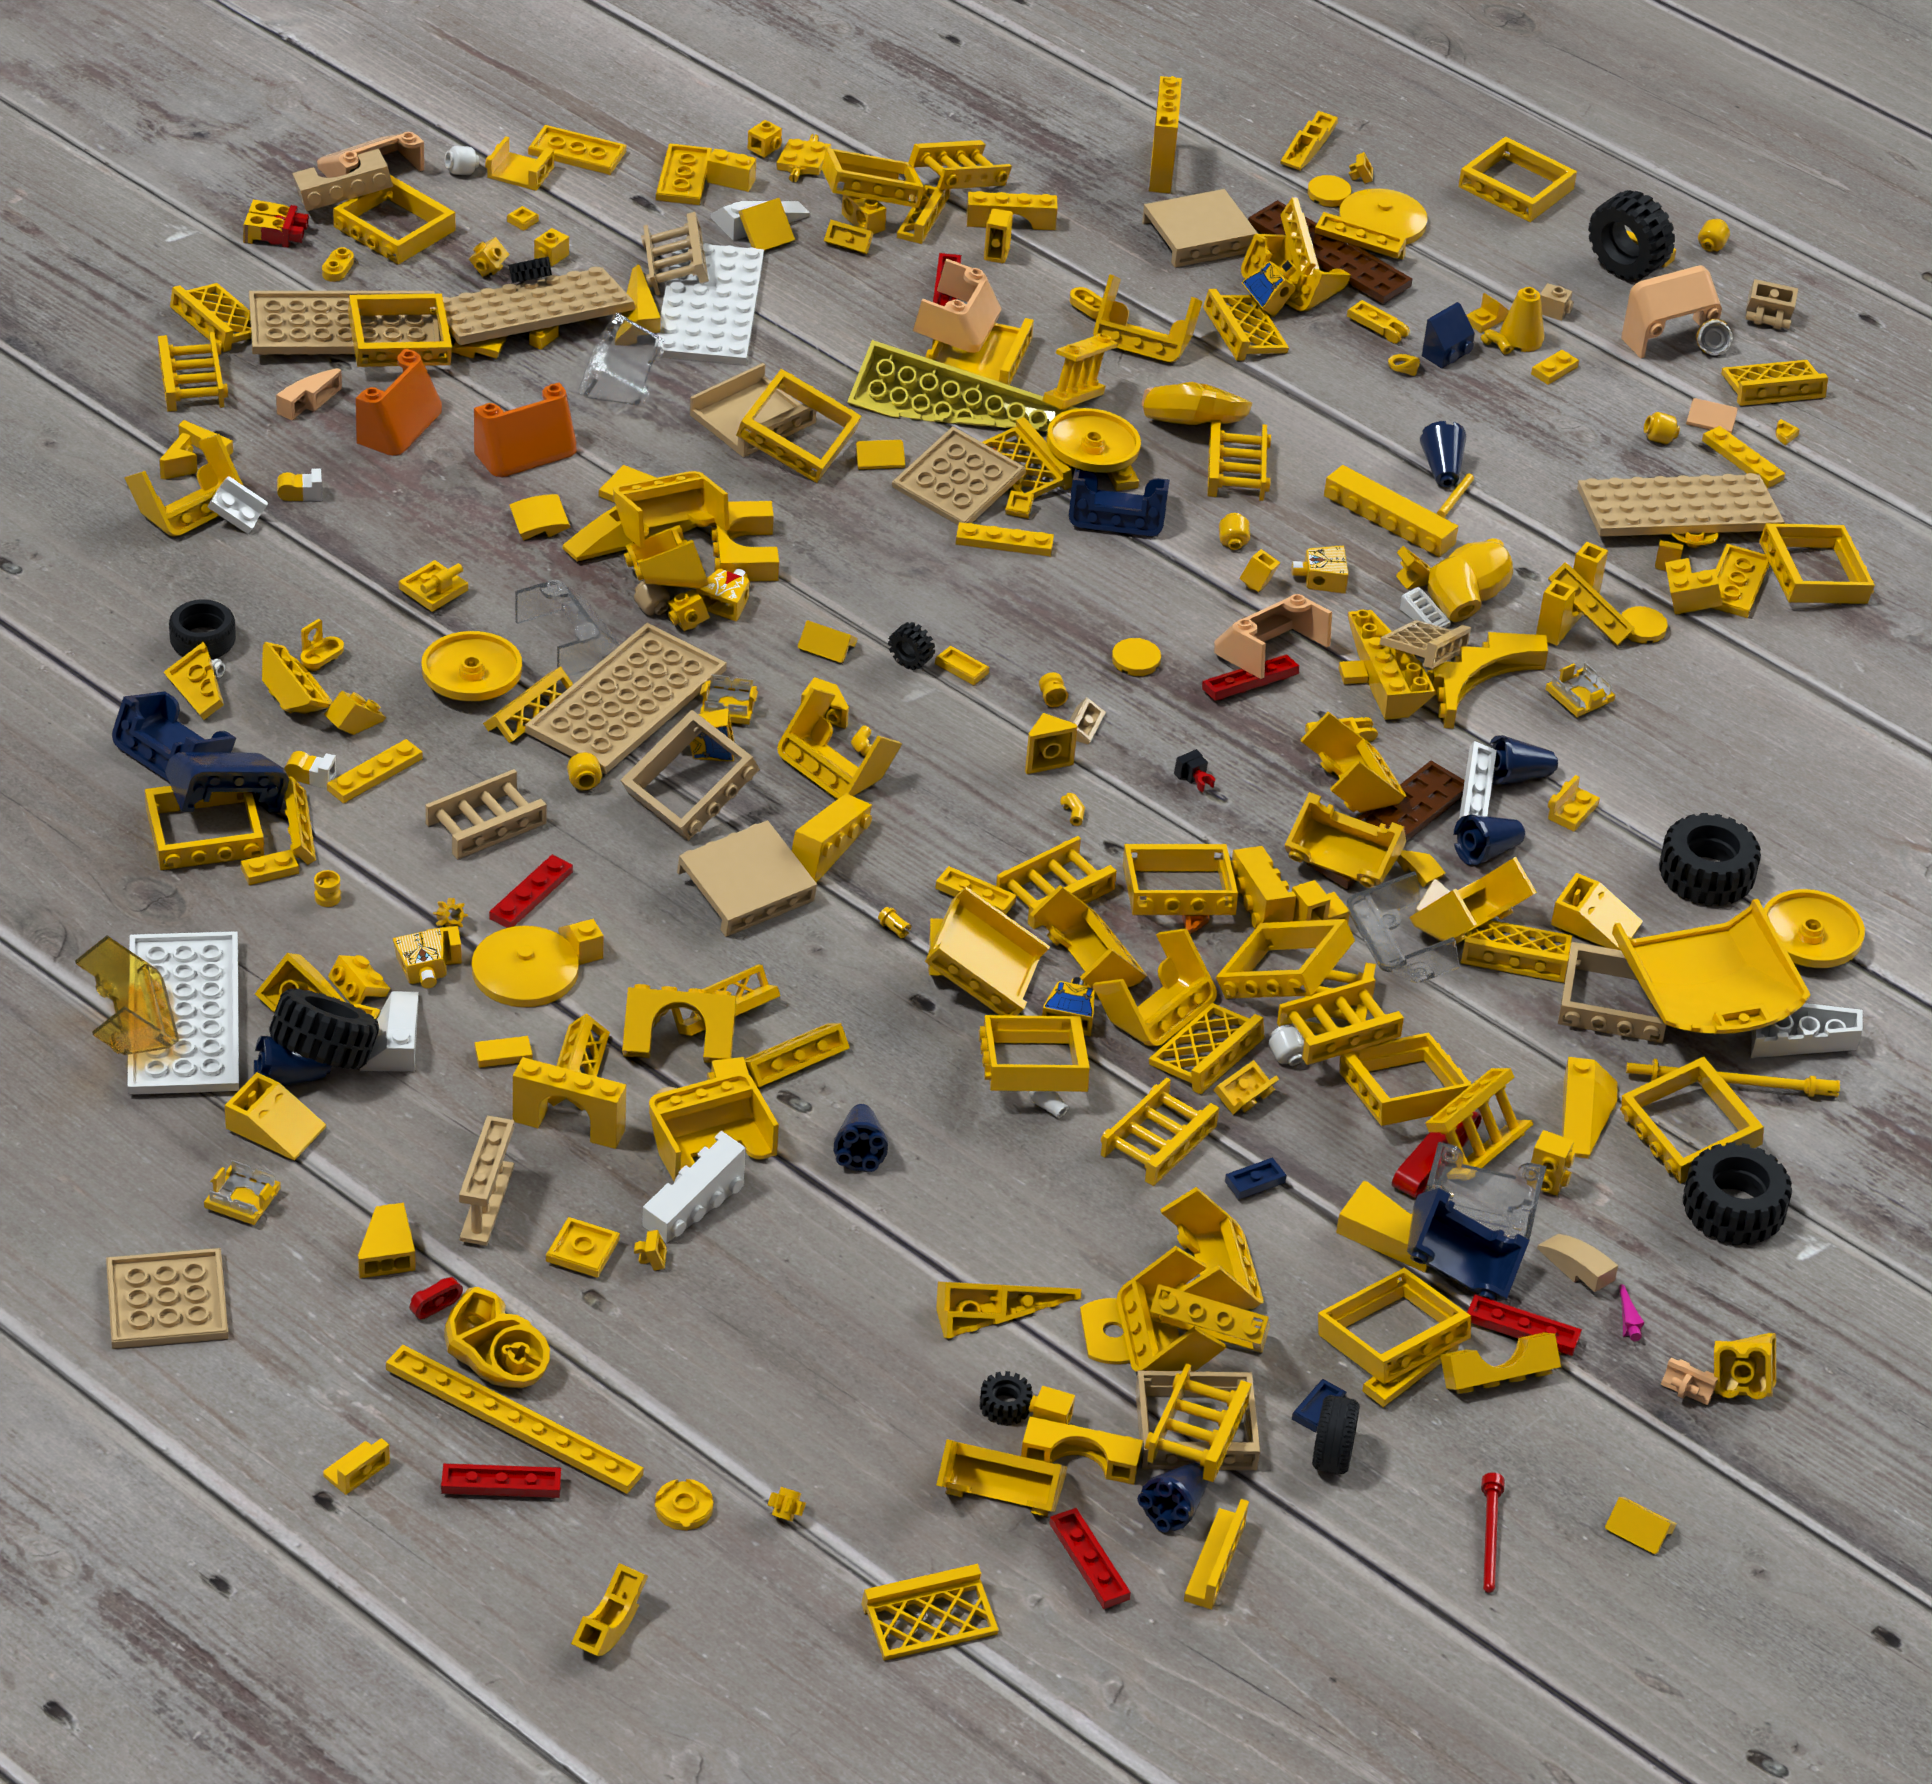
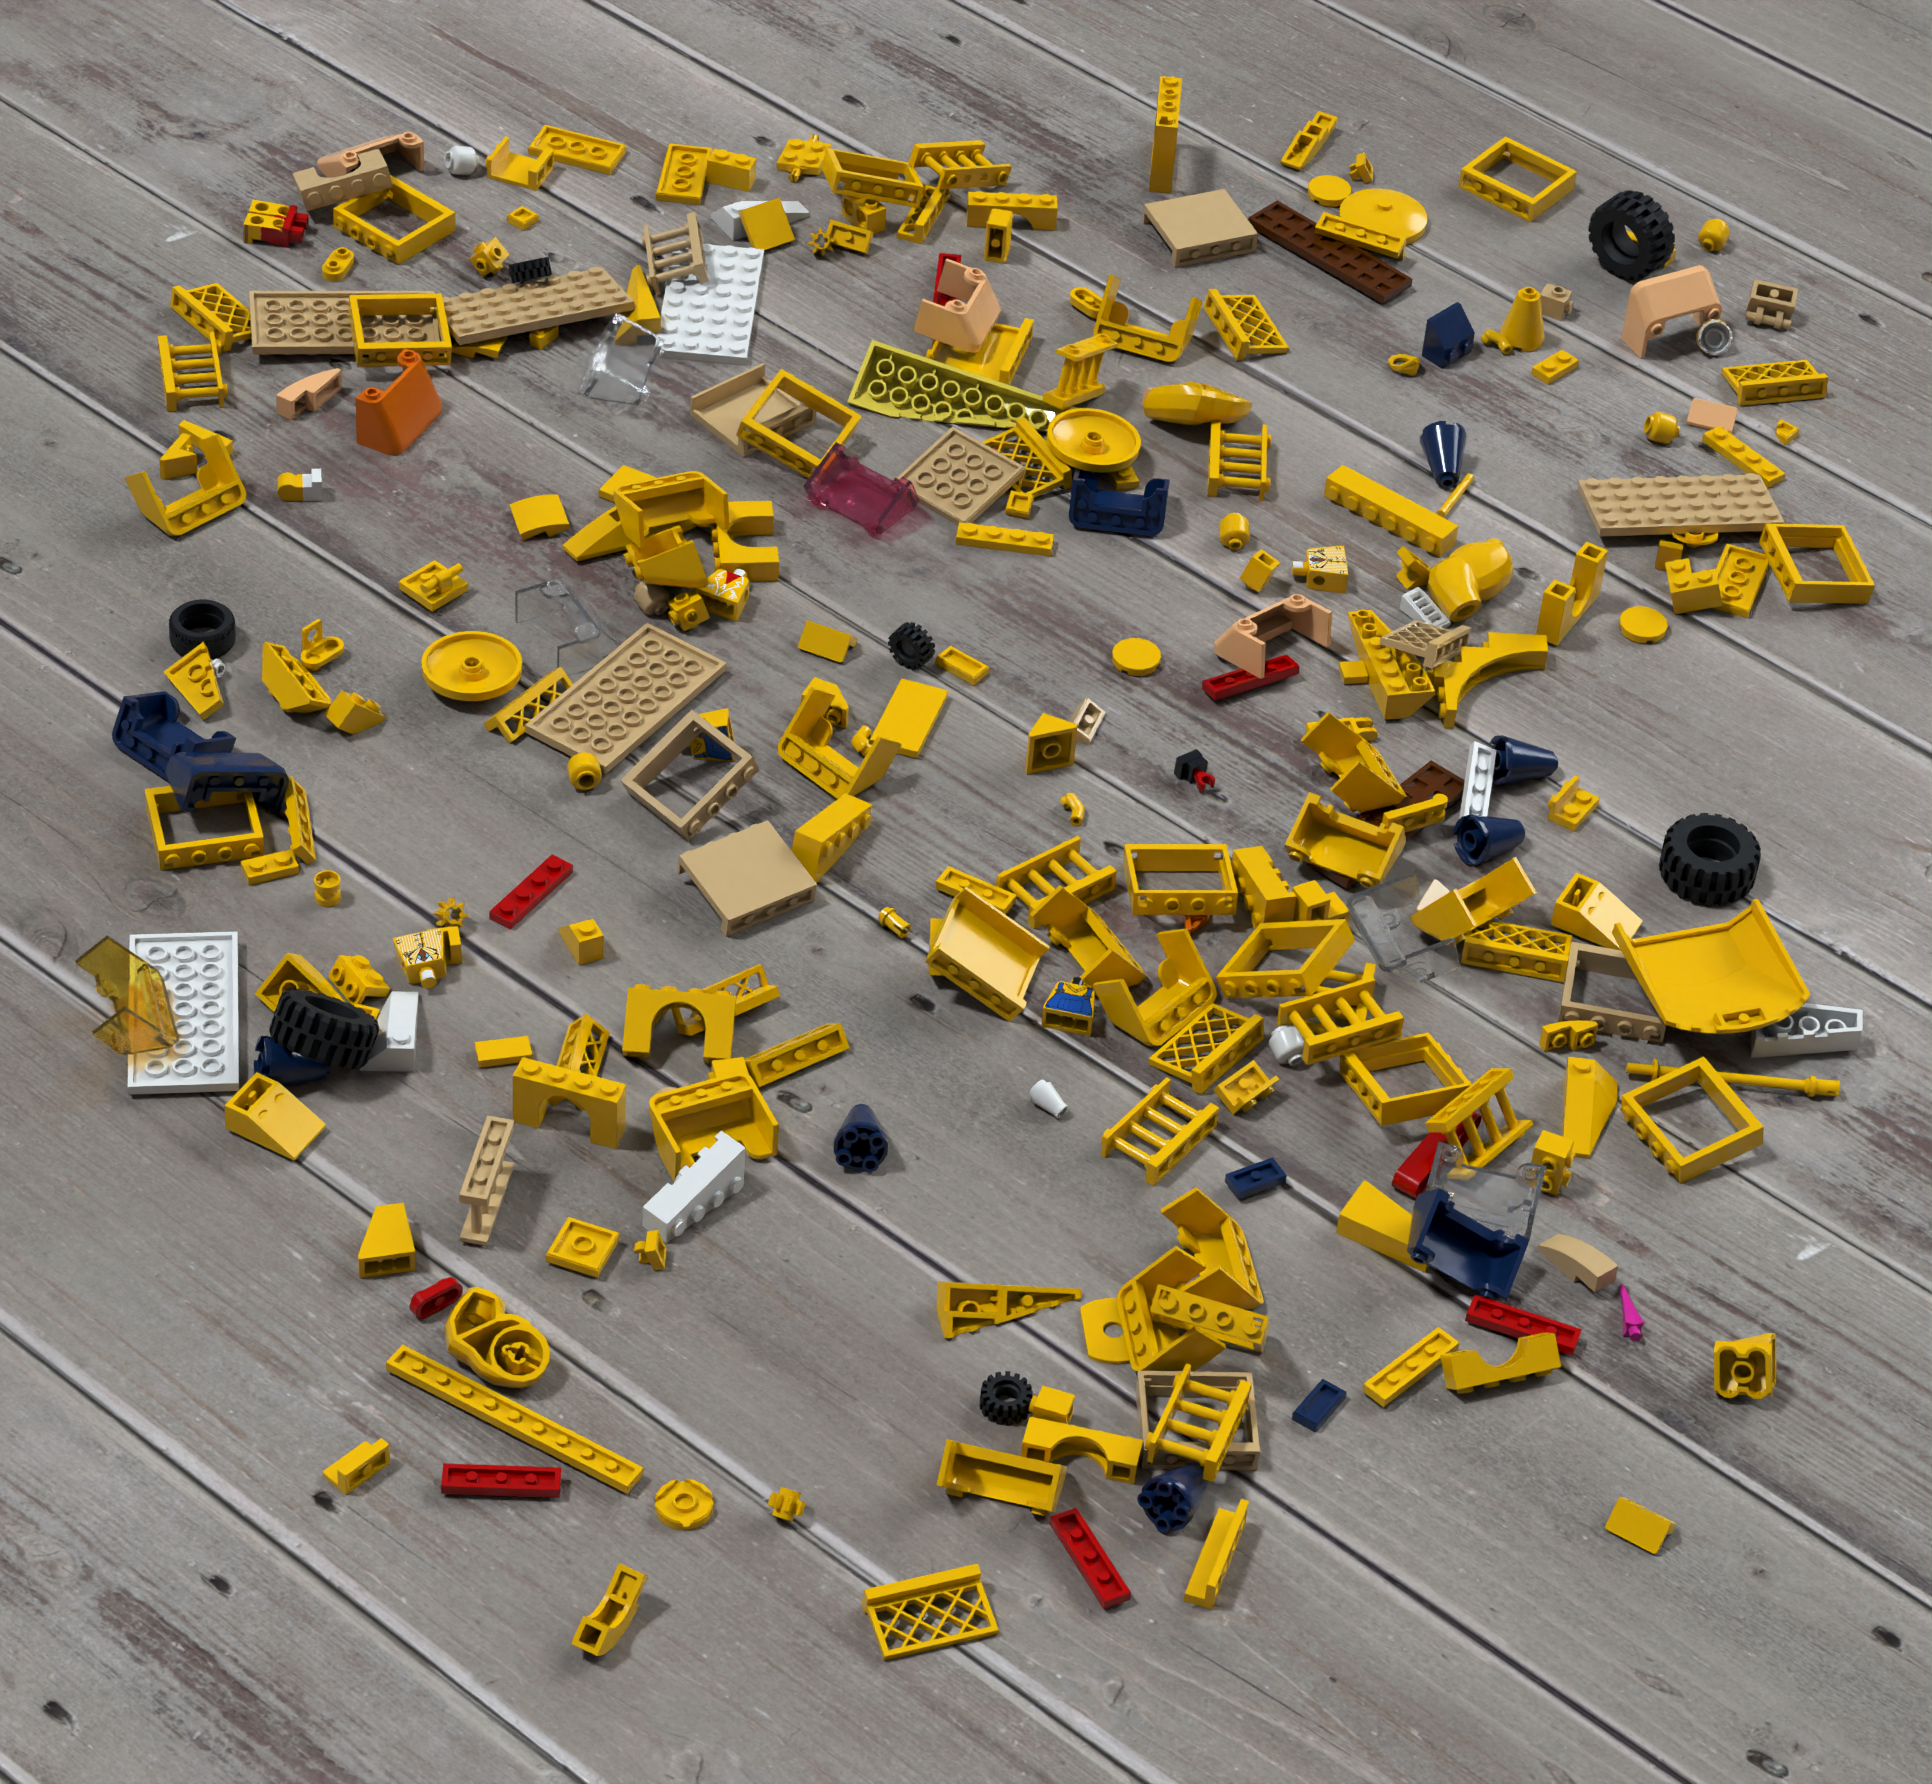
(166, 1298): tan tile -> none
(237, 504): white bracket -> none
(242, 1192): piece -> none
(311, 769): leg -> none
(374, 771): yellow plate -> none
(494, 830): tan fence -> none
(525, 435): orange windscreen -> none
(525, 966): yellow dish -> none
(552, 245): yellow brick -> none
(730, 694): piece -> none
(764, 138): yellow brick -> none
(816, 238): none -> yellow gear
(860, 492): none -> clear pink windscreen
(880, 454): yellow slope -> none
(911, 716): none -> yellow tile
(1034, 1030): yellow window -> none
(1053, 689): yellow wheel -> none
(1271, 286): torso -> none
(1299, 238): yellow fence -> none
(1309, 289): yellow windscreen -> none
(1335, 1434): black tyre -> none
(1378, 321): yellow hinge -> none
(1418, 814): none -> yellow plate
(1423, 864): yellow slope -> none
(1451, 1330): yellow window -> none
(1488, 314): yellow slope -> none
(1492, 1486): red piece -> none
(1573, 1033): none -> yellow slope
(1580, 691): piece -> none
(1594, 606): yellow plate -> none
(1689, 1381): light nougat hips -> none
(1734, 1217): black tyre -> none
(1816, 927): yellow dish -> none

